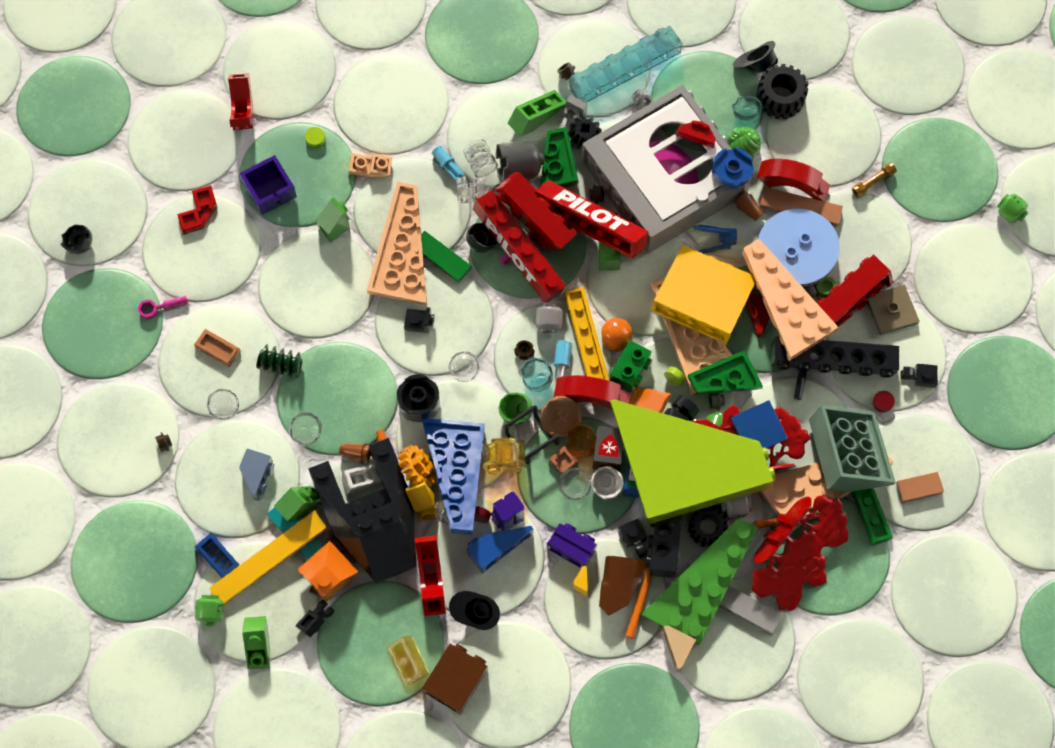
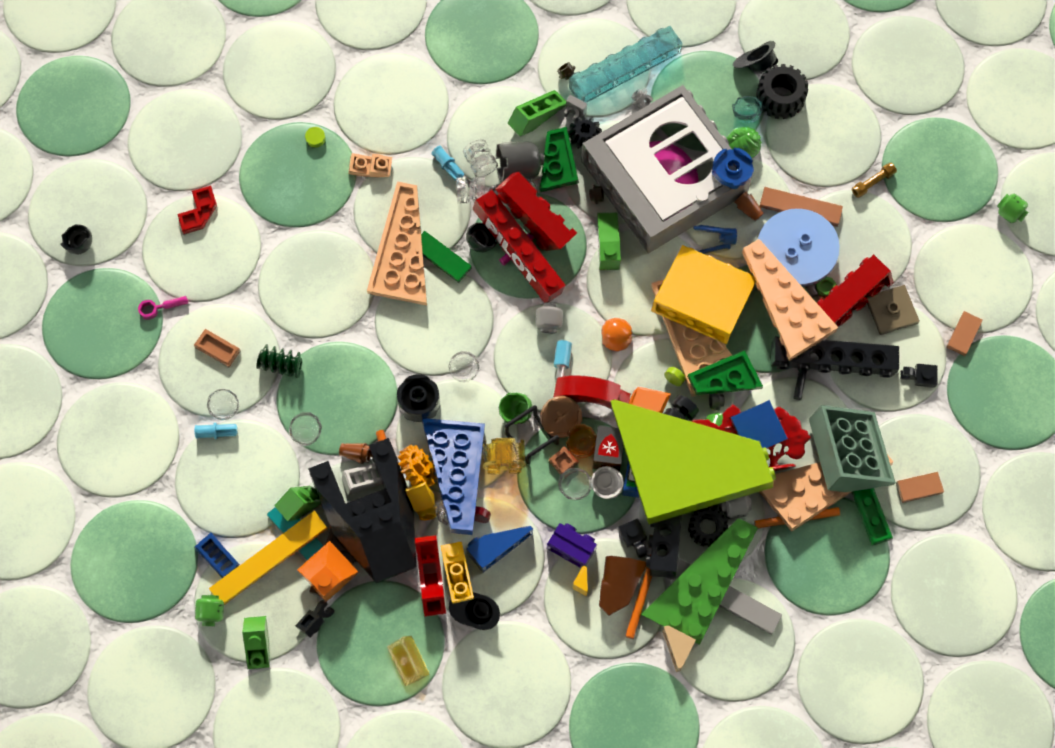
(163, 442): dark brown plate -> none
(215, 430): none -> medium azure axle
(241, 101): red arch -> none
(255, 470): sand blue slope -> none
(268, 184): dark purple piece -> none
(333, 220): bright green slope -> none
(419, 320): black bracket -> none
(455, 678): reddish brown brick -> none
(457, 572): none -> yellow slope
(507, 512): dark purple brick -> none
(524, 344): dark brown plate -> none
(537, 374): clear light blue hair -> none
(585, 334): yellow tile -> none
(594, 220): red brick -> none
(630, 366): green brick -> none
(697, 132): red tile -> none
(757, 313): red tile -> none
(793, 174): red arch -> none
(801, 556): red plant -> none
(883, 401): dark red tile -> none
(964, 333): none -> nougat tile

